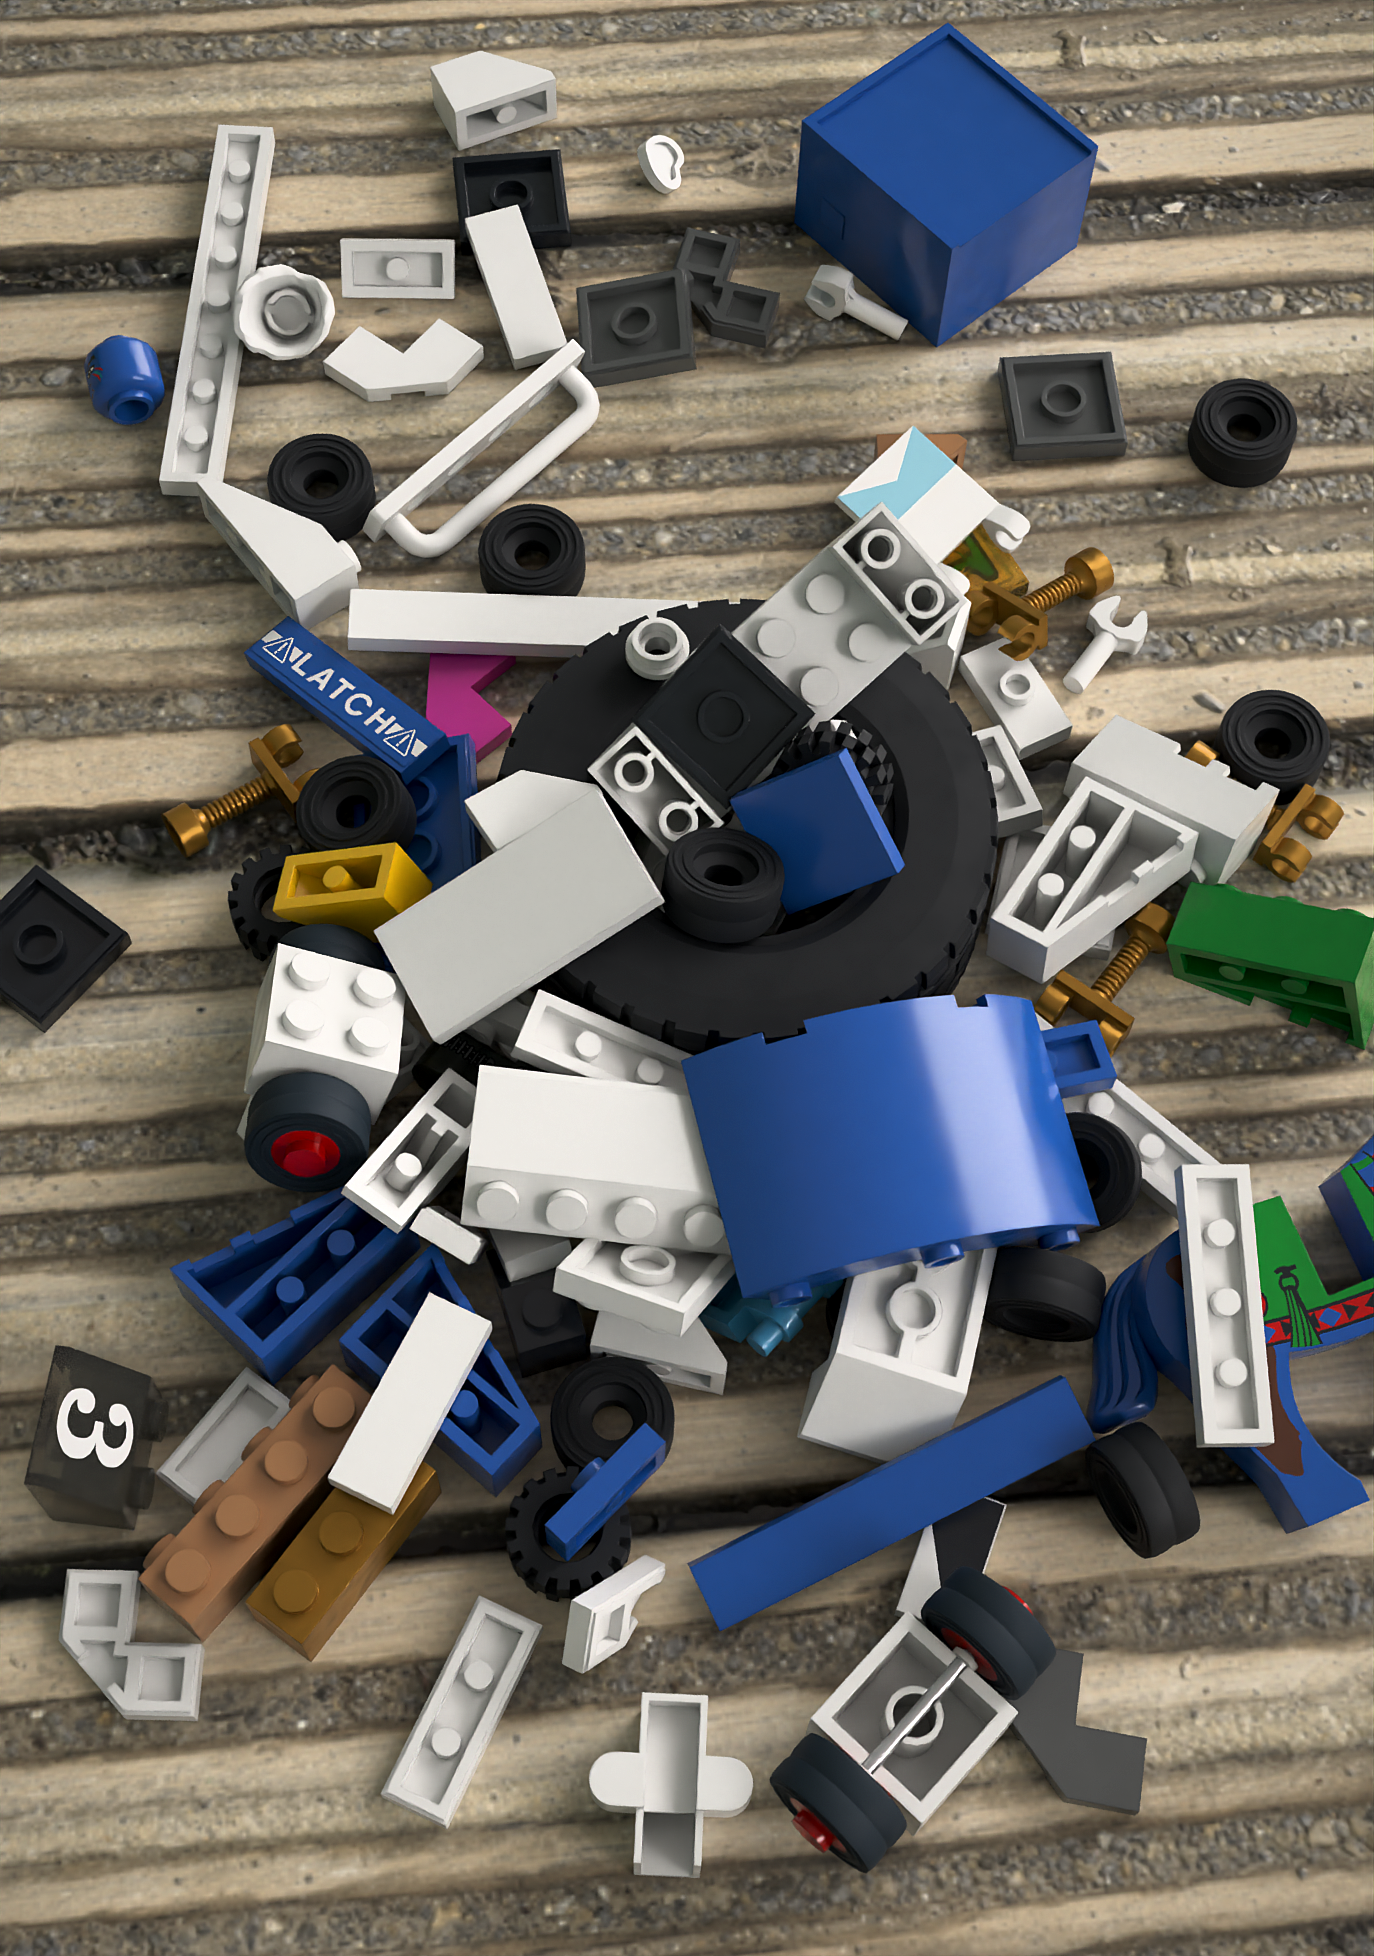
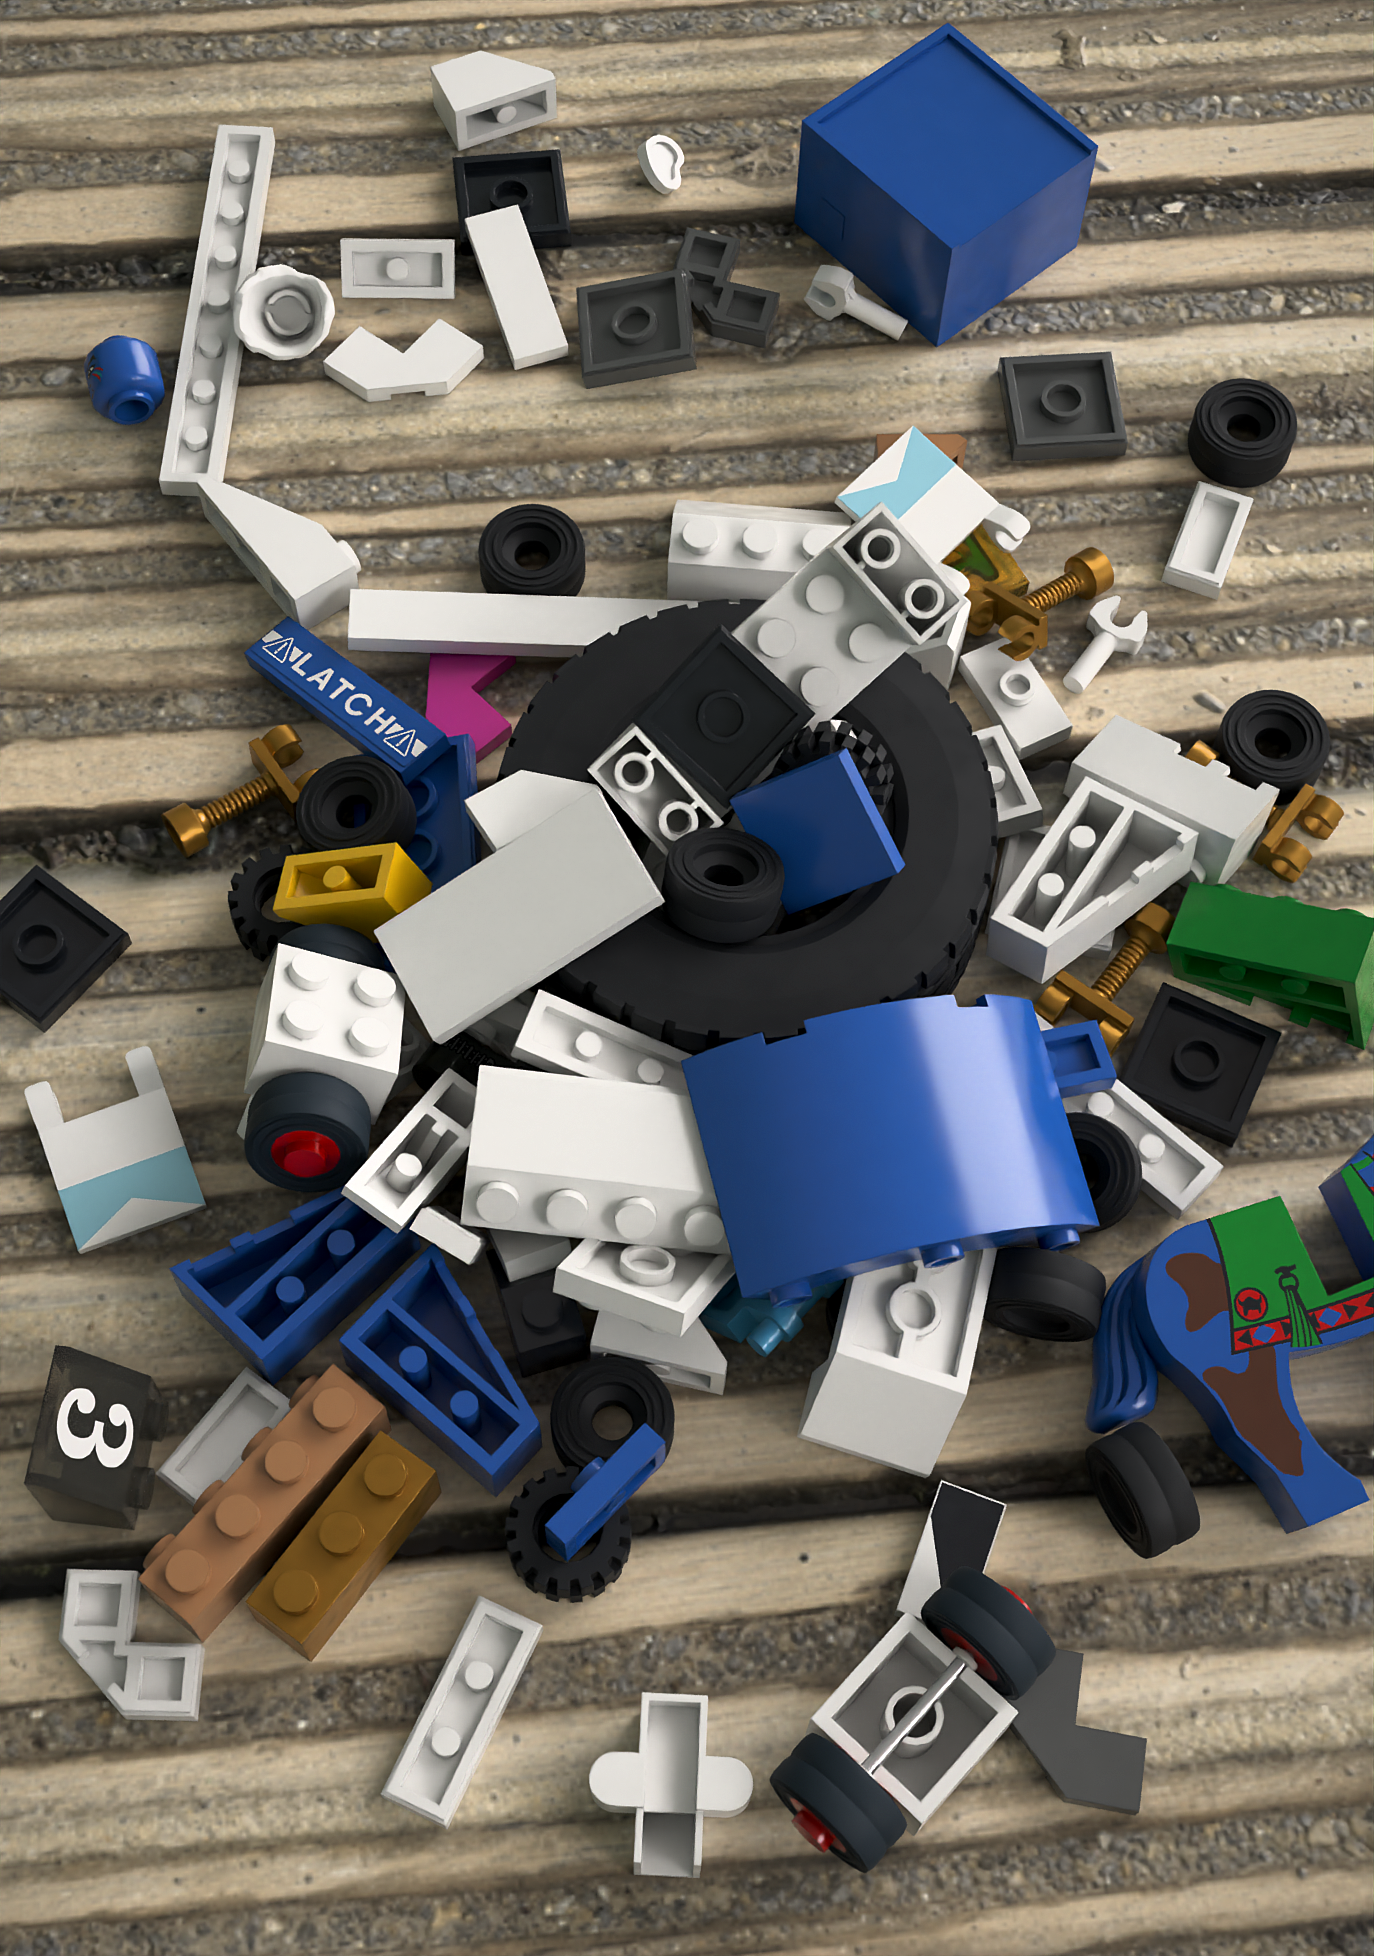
(119, 1164): none -> white flag
(329, 459): black tyre -> none
(390, 513): white piece -> none
(410, 1403): white tile -> none
(602, 1616): white tile -> none
(651, 635): white plate -> none
(743, 549): none -> white slope
(891, 1502): blue tile -> none
(1199, 1063): none -> black tile
(1207, 540): none -> white tile
(1223, 1306): white plate -> none

